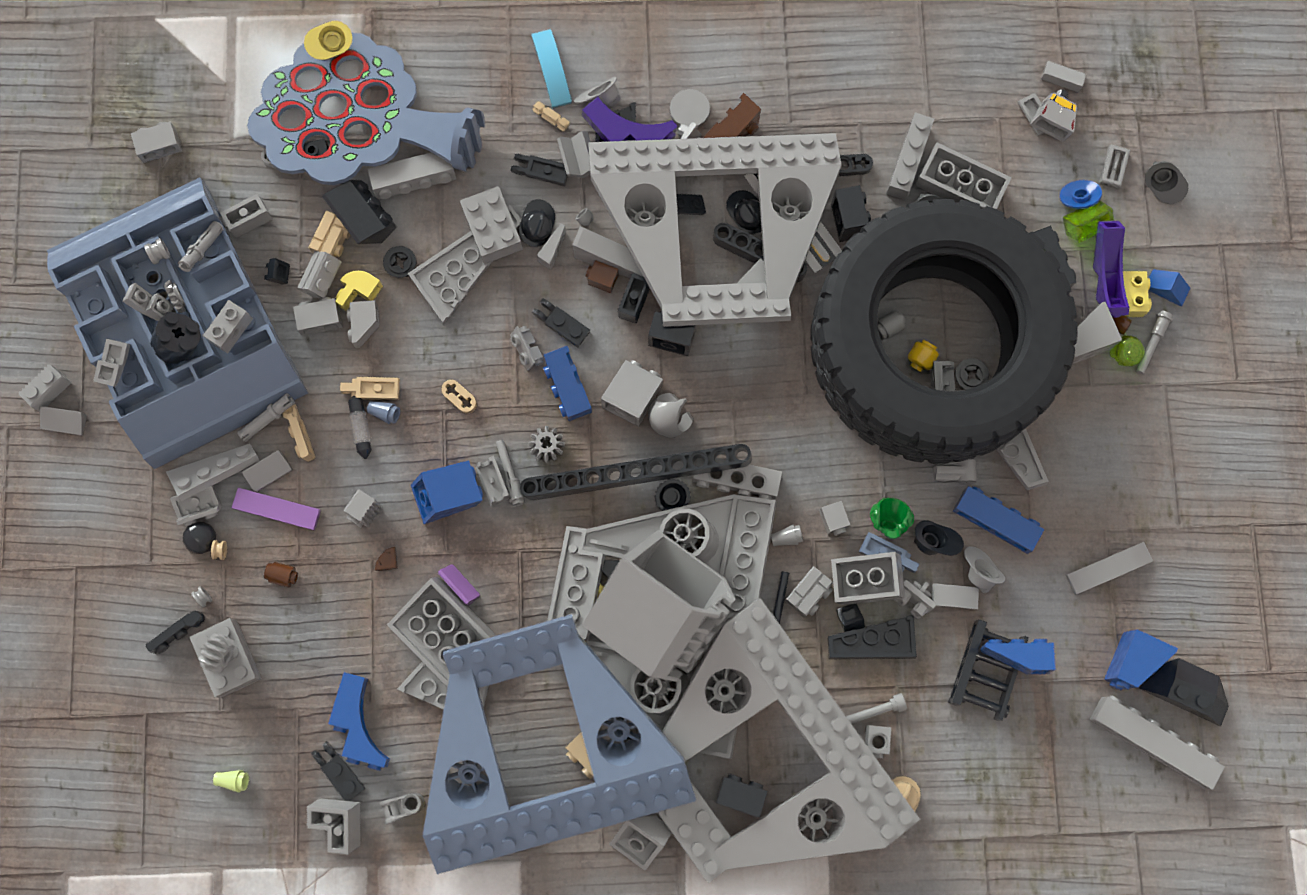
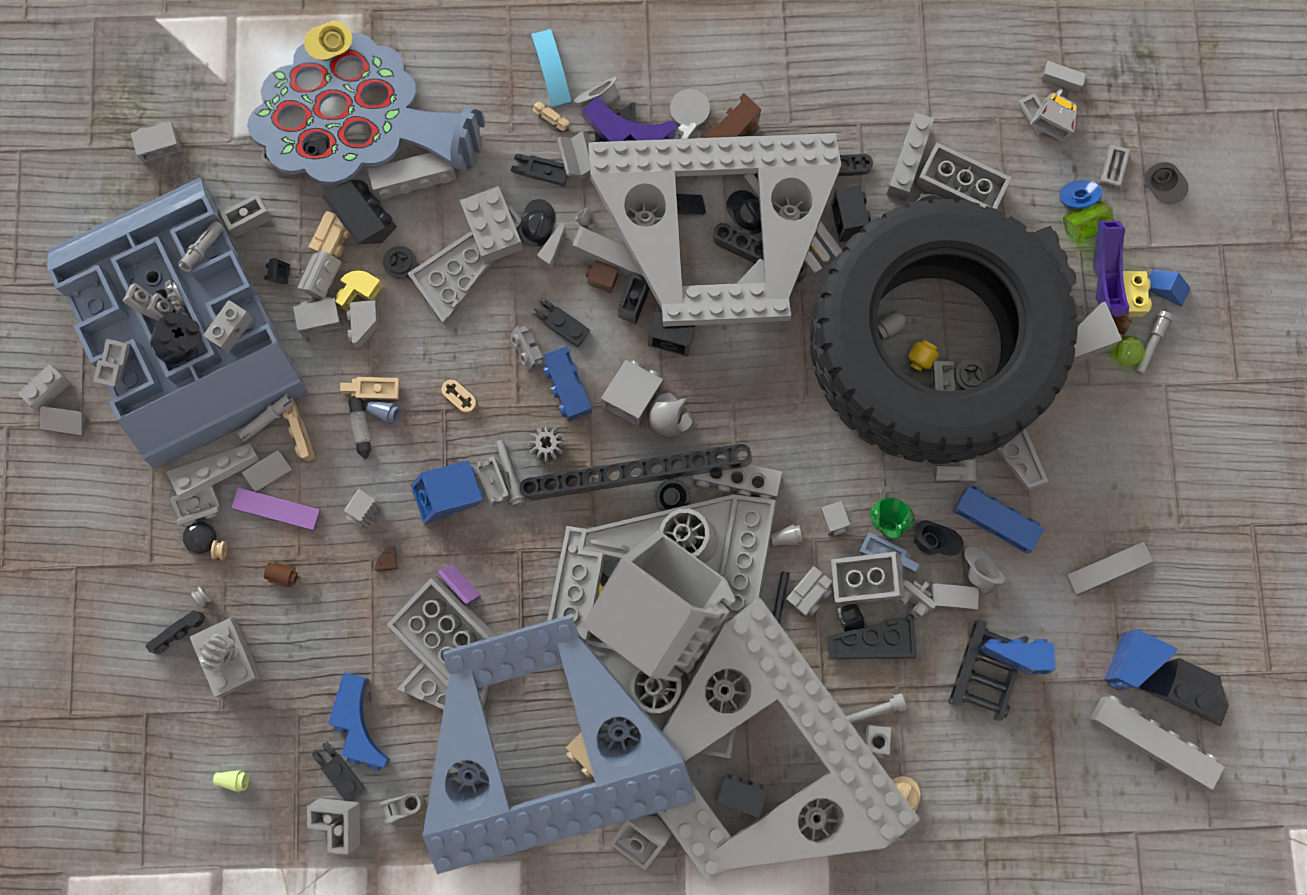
(157, 251): light grey wheel -> none

